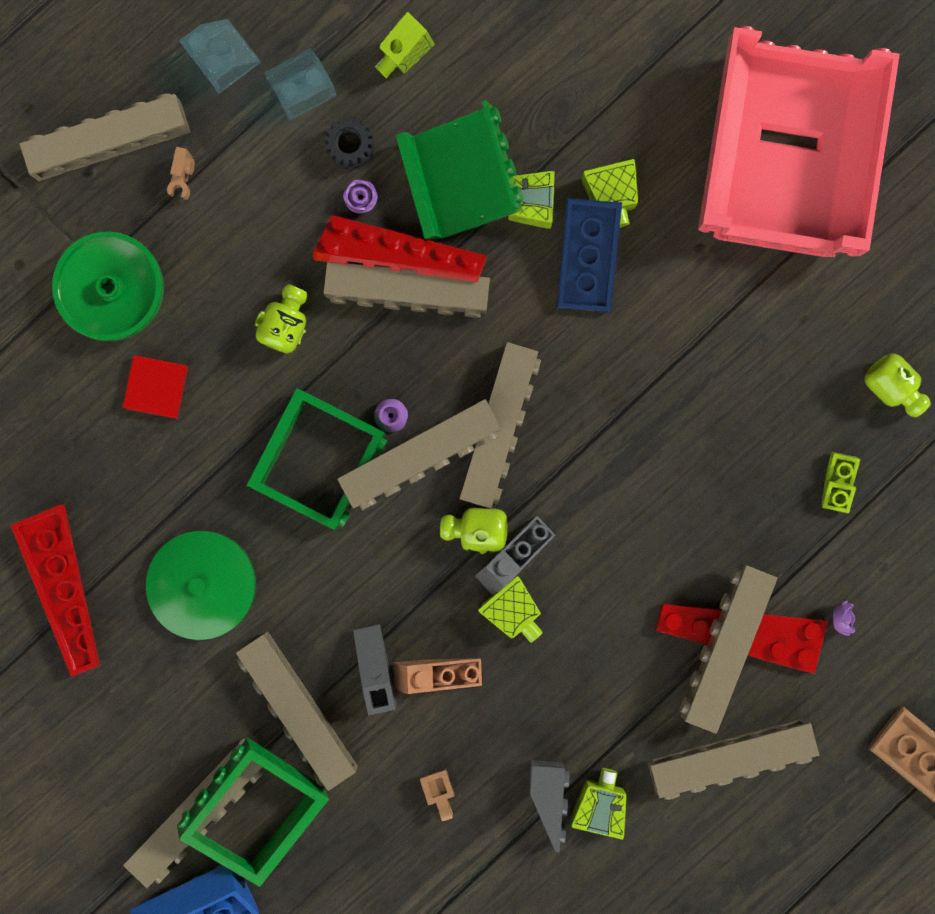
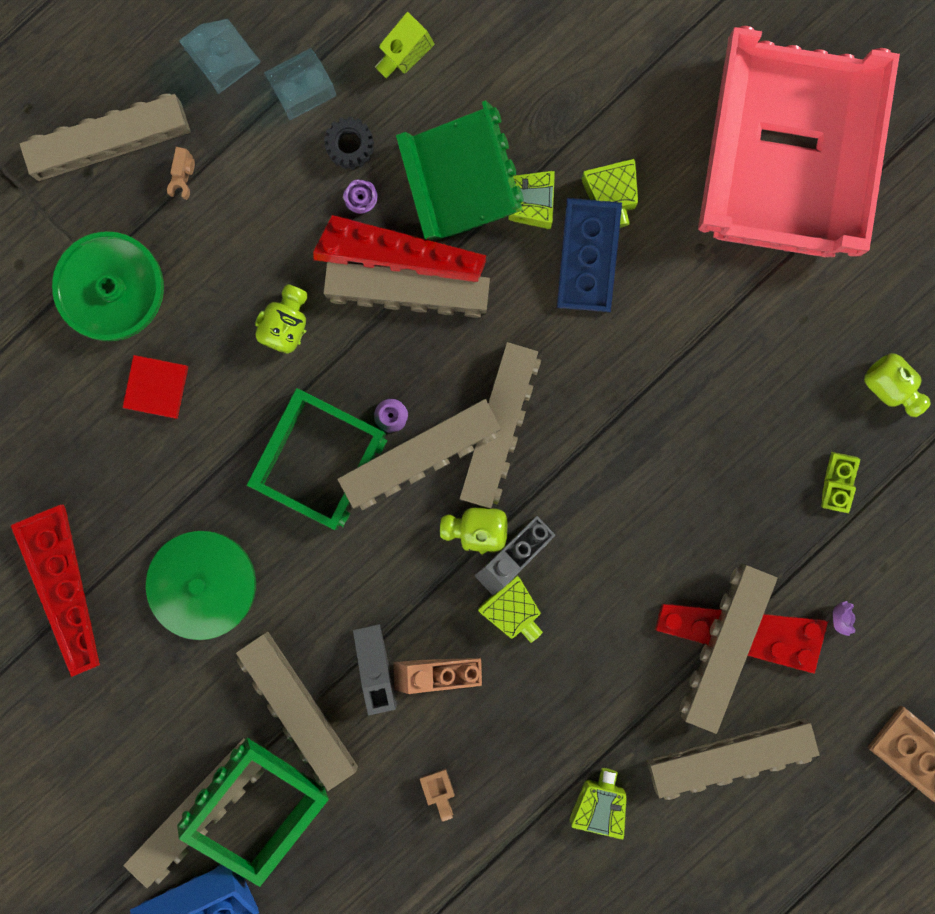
(547, 790): dark grey slope -> none

